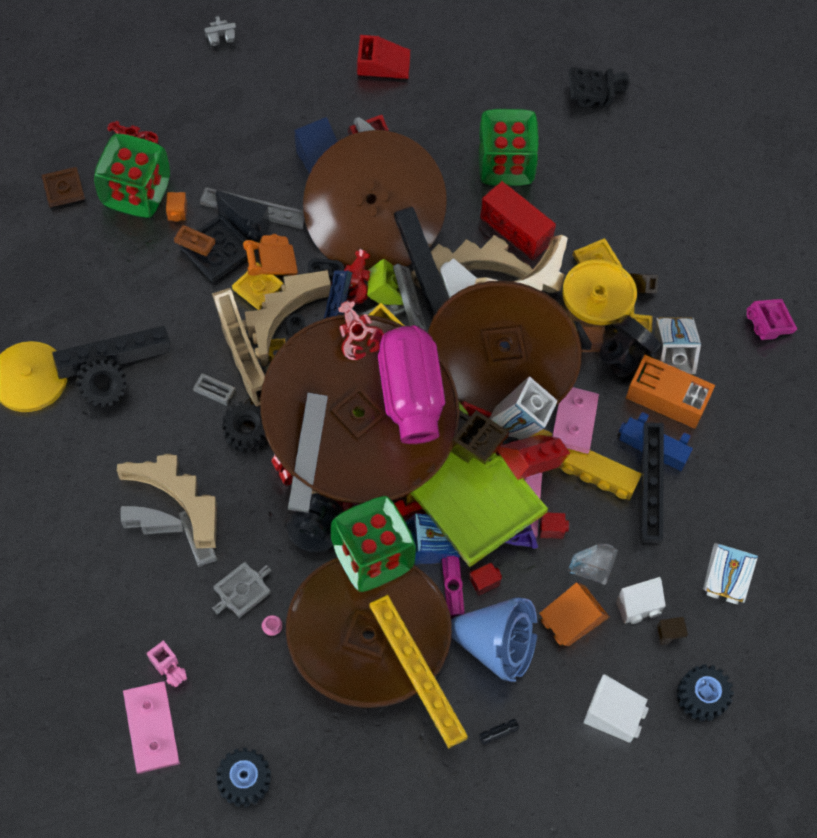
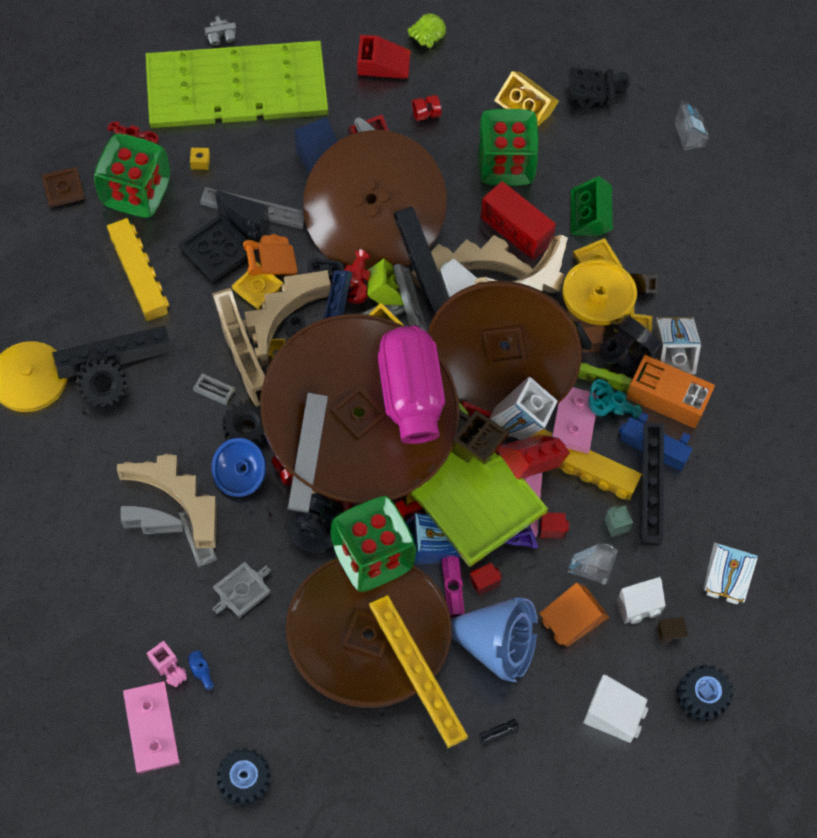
(137, 269): none -> yellow brick
(176, 206): orange brick -> none
(194, 240): dark orange plate -> none
(200, 163): none -> yellow piece
(200, 668): none -> blue piece
(229, 463): none -> blue dish
(272, 625): bright pink plate -> none
(277, 78): none -> lime door
(357, 331): red animal -> none
(421, 111): none -> red wheel
(428, 29): none -> lime hair
(523, 93): none -> yellow slope
(591, 208): none -> green slope
(611, 401): none -> teal animal
(617, 381): none -> lime plate
(618, 520): none -> sand green brick
(690, 127): none -> clear slope
(770, 318): dark pink plate -> none

